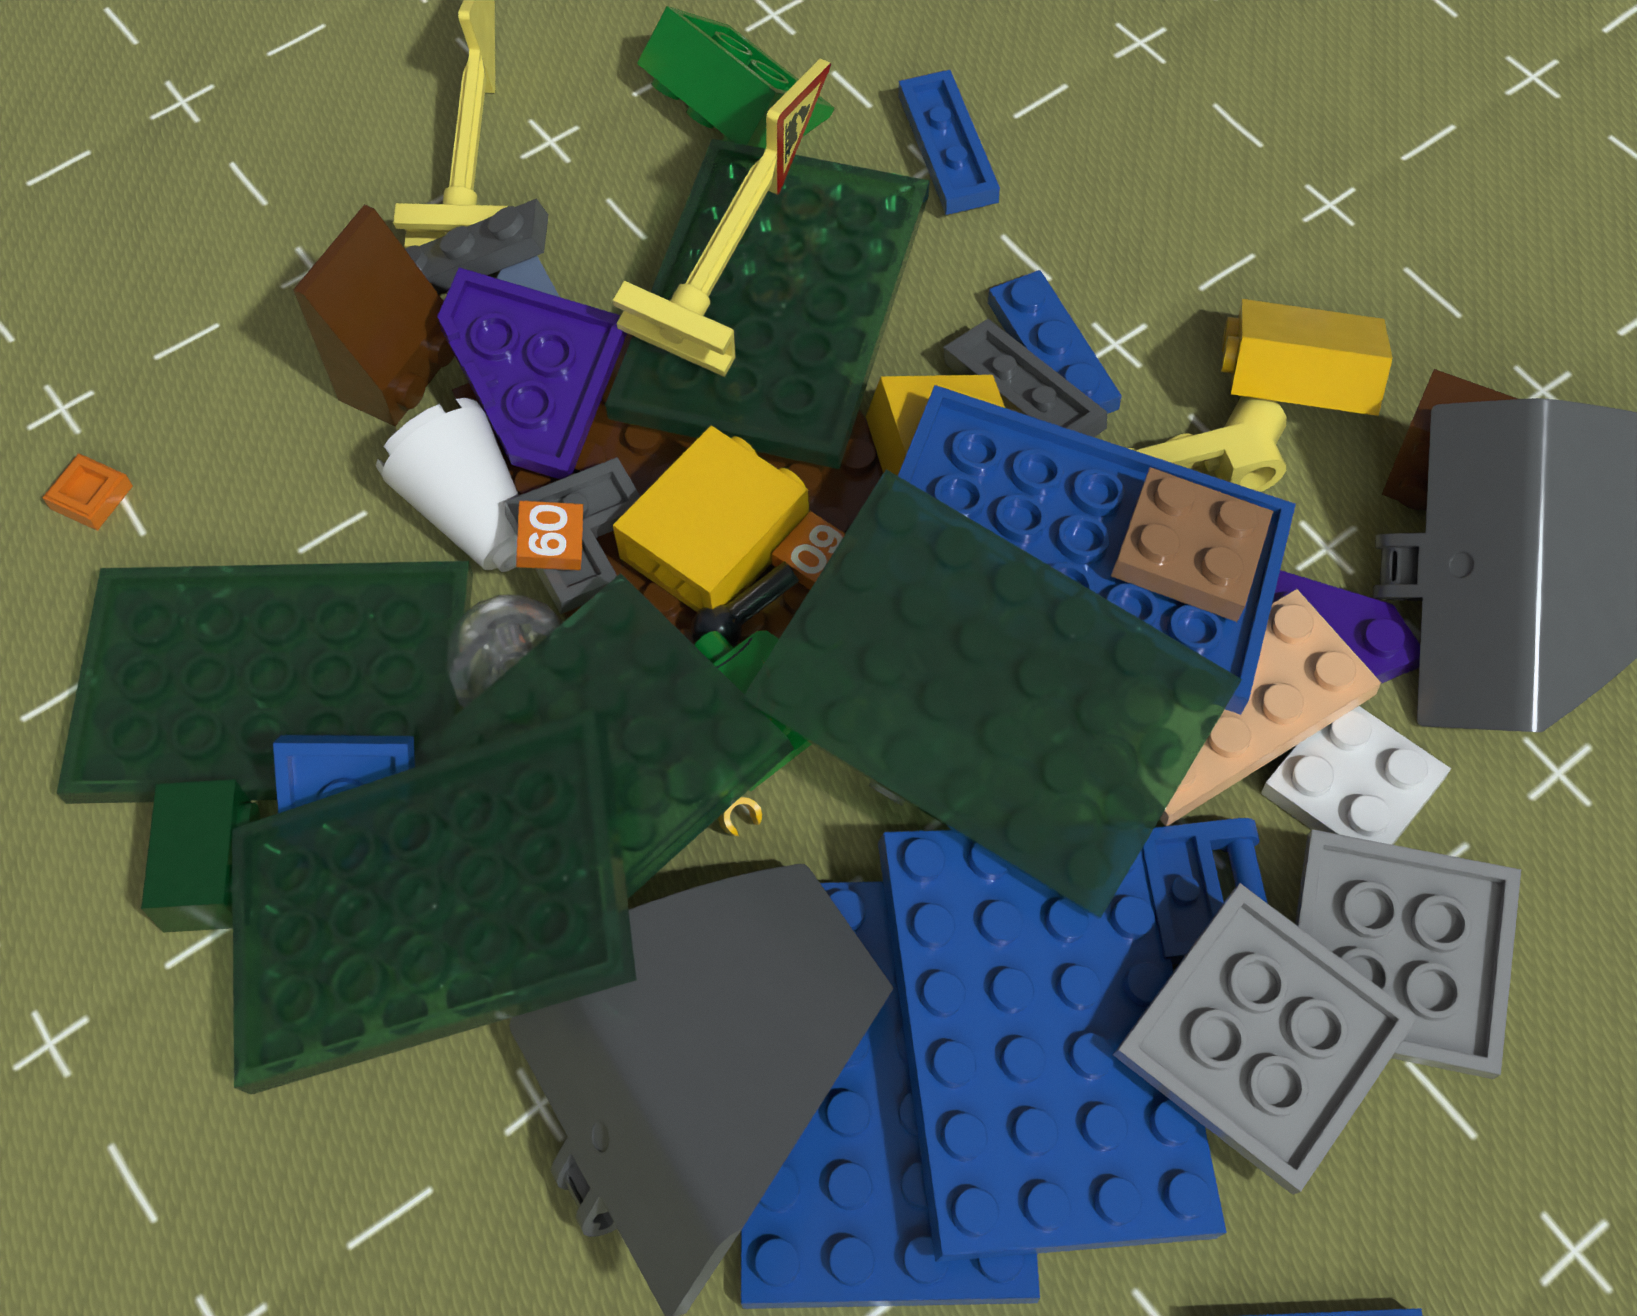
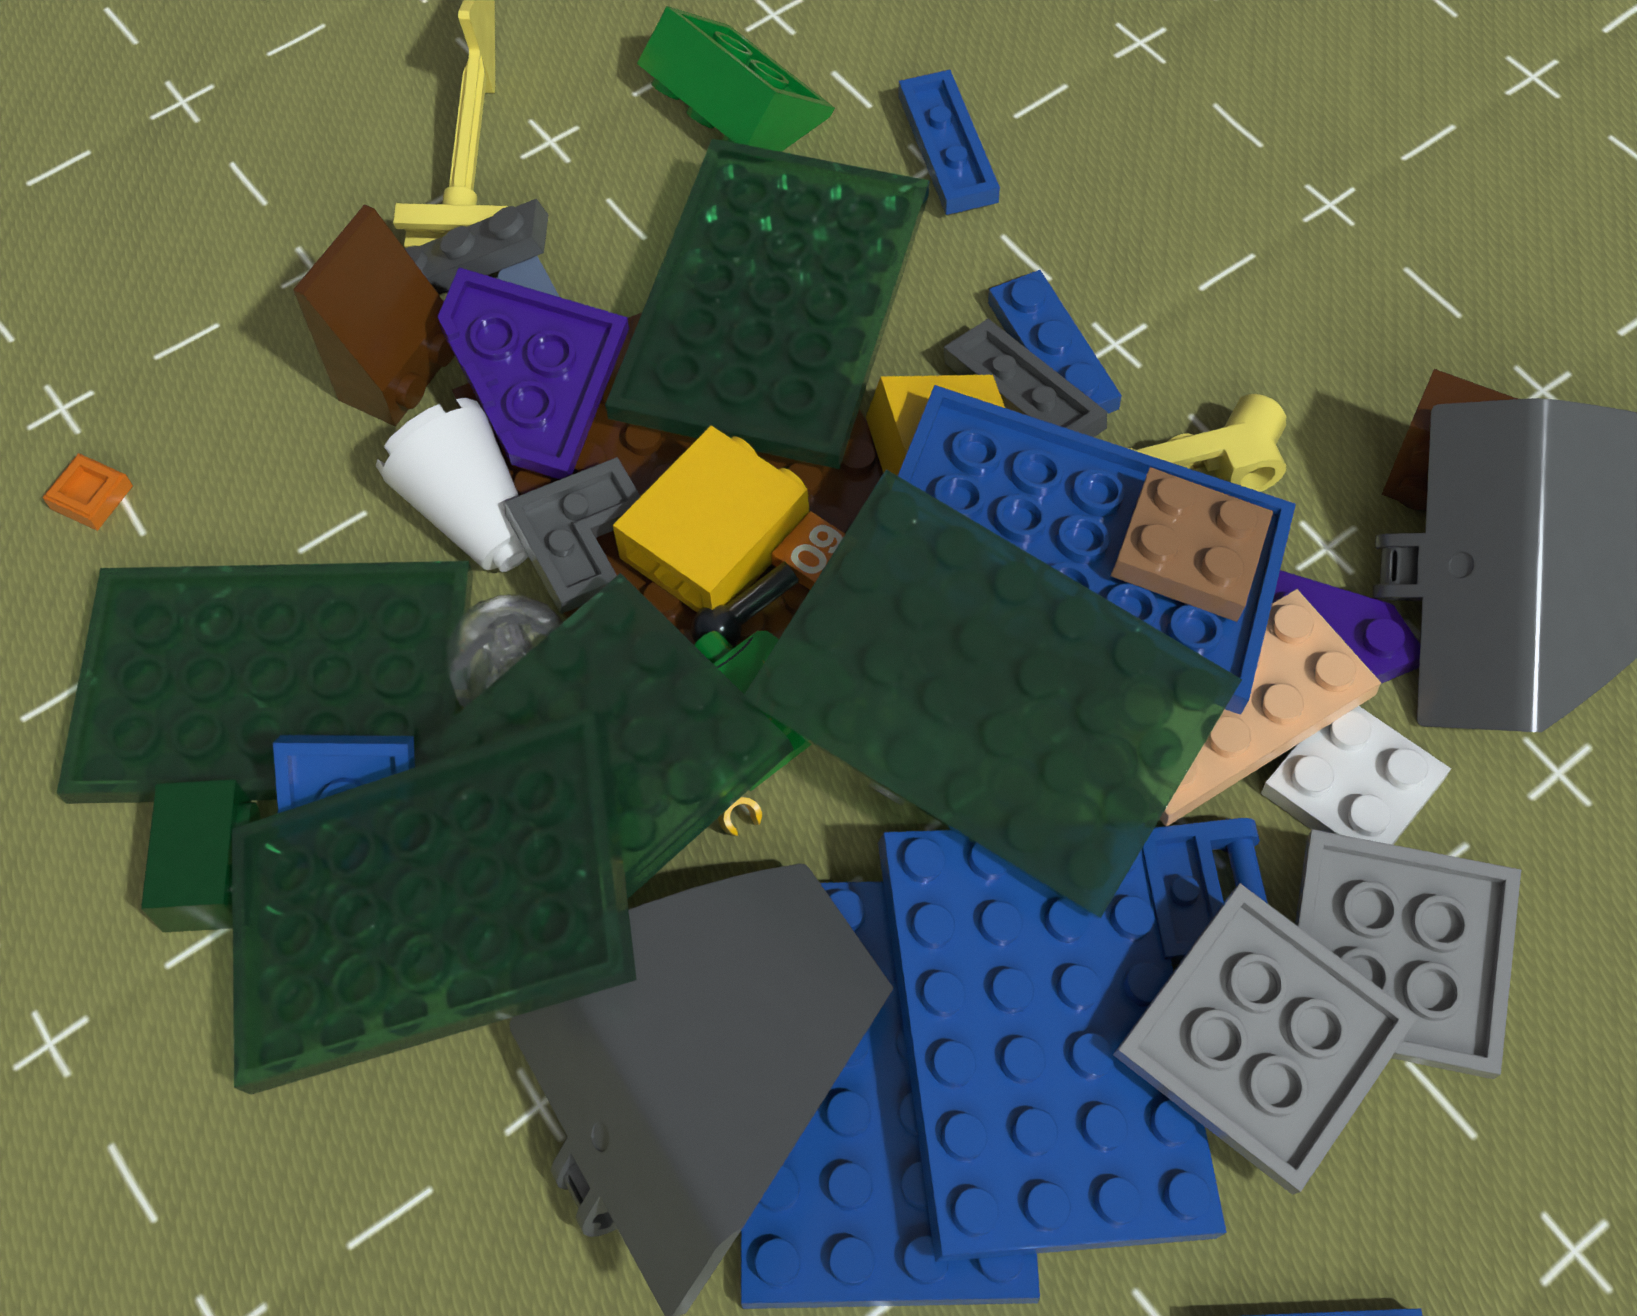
(549, 535): orange tile -> none
(681, 323): light yellow piece -> none
(1307, 356): yellow brick -> none

